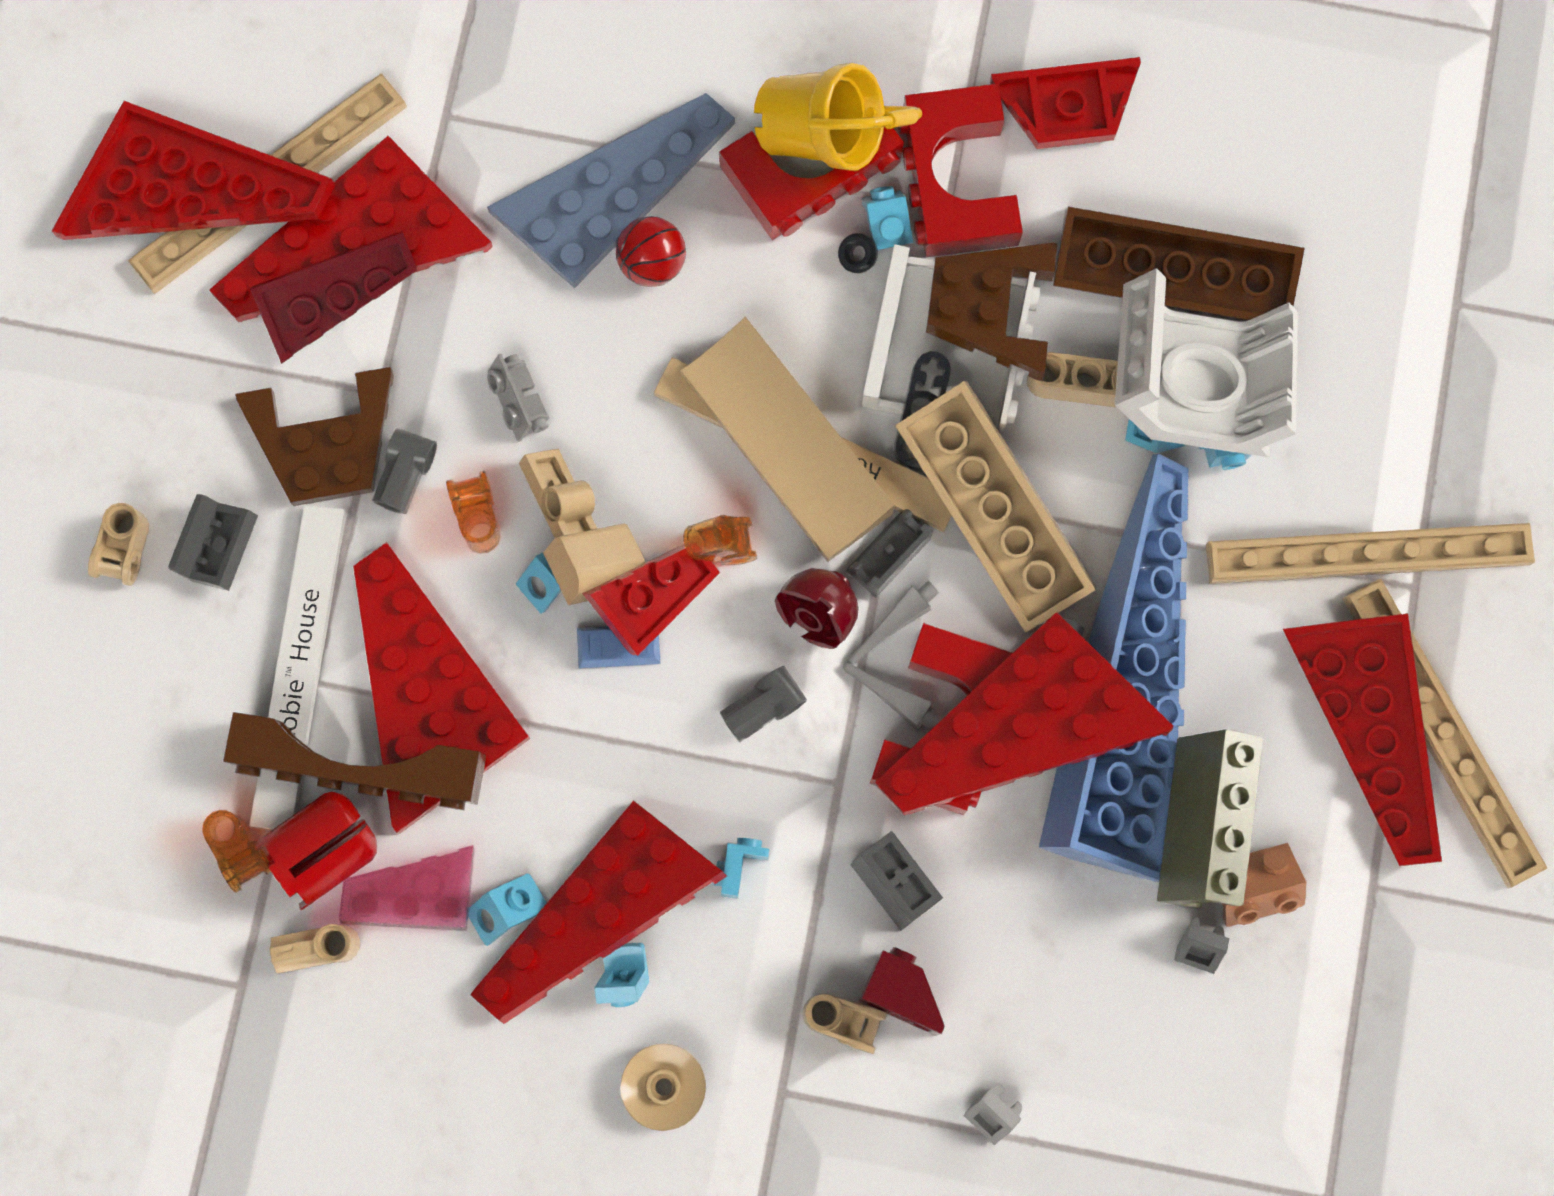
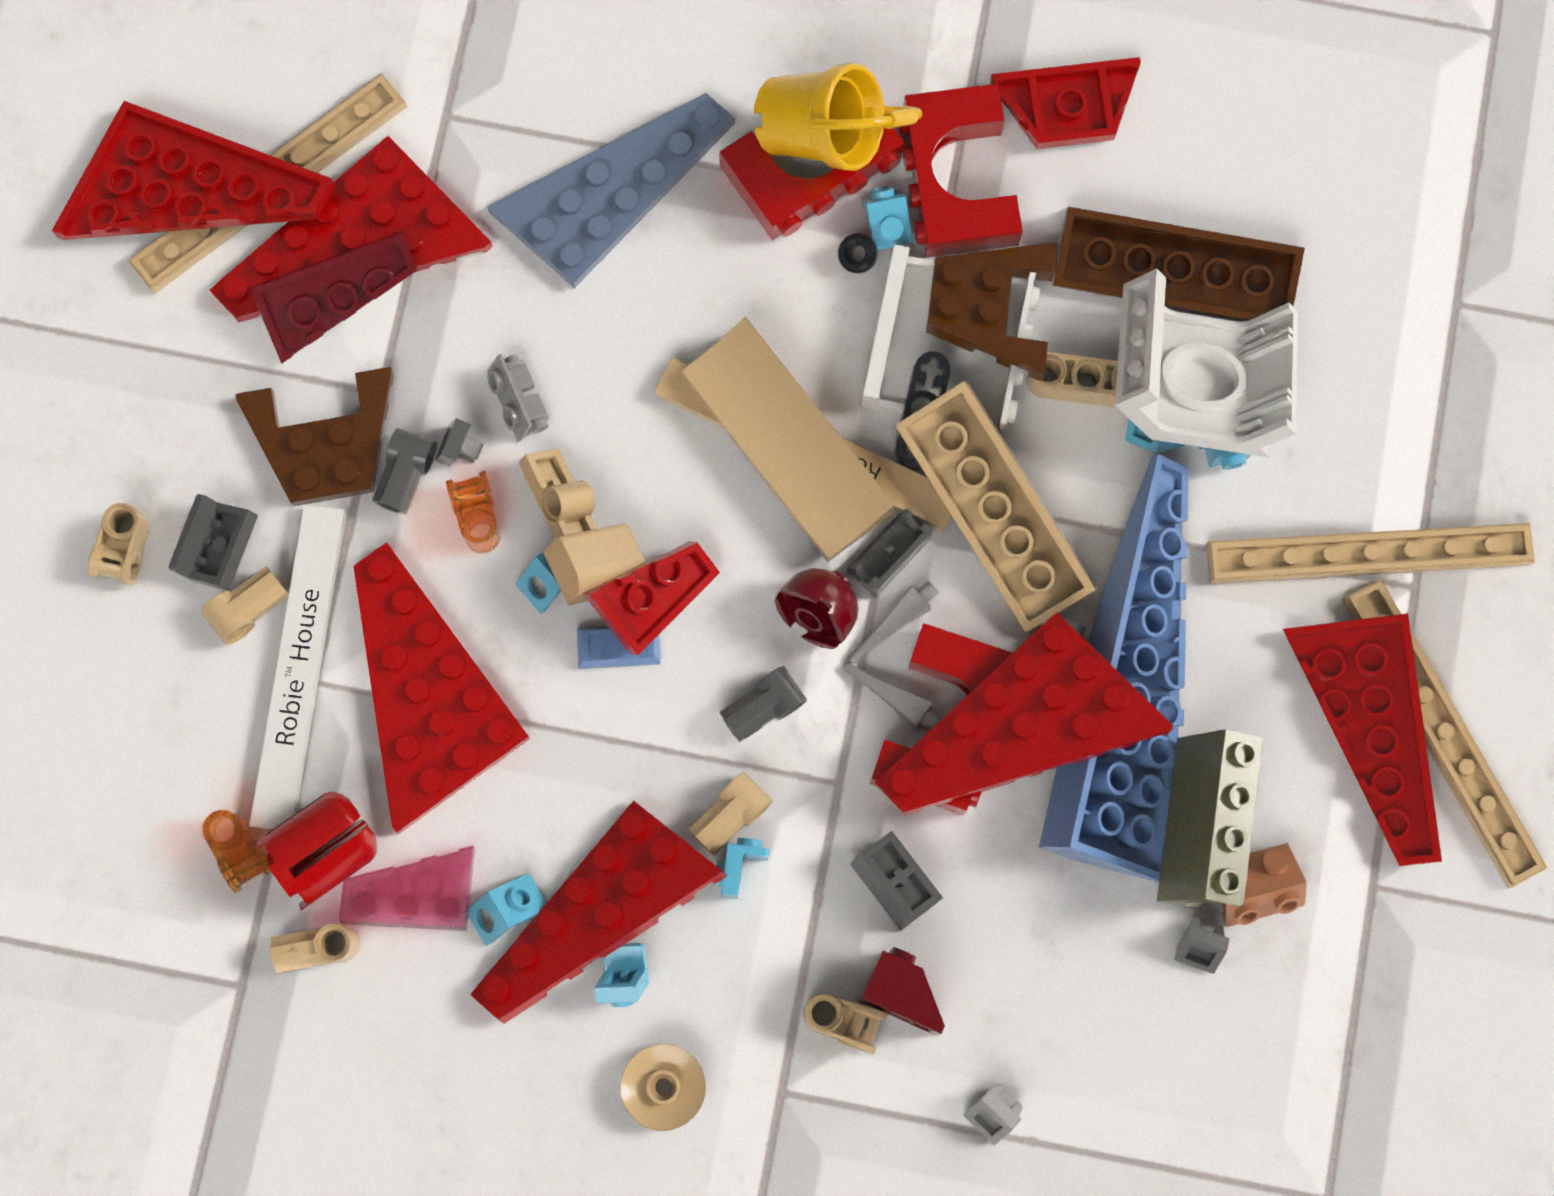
(235, 612): none -> tan piece
(439, 773): reddish brown arch -> none
(458, 444): none -> dark grey tile
(650, 251): red piece -> none
(720, 540): clear orange piece -> none
(737, 807): none -> tan piece

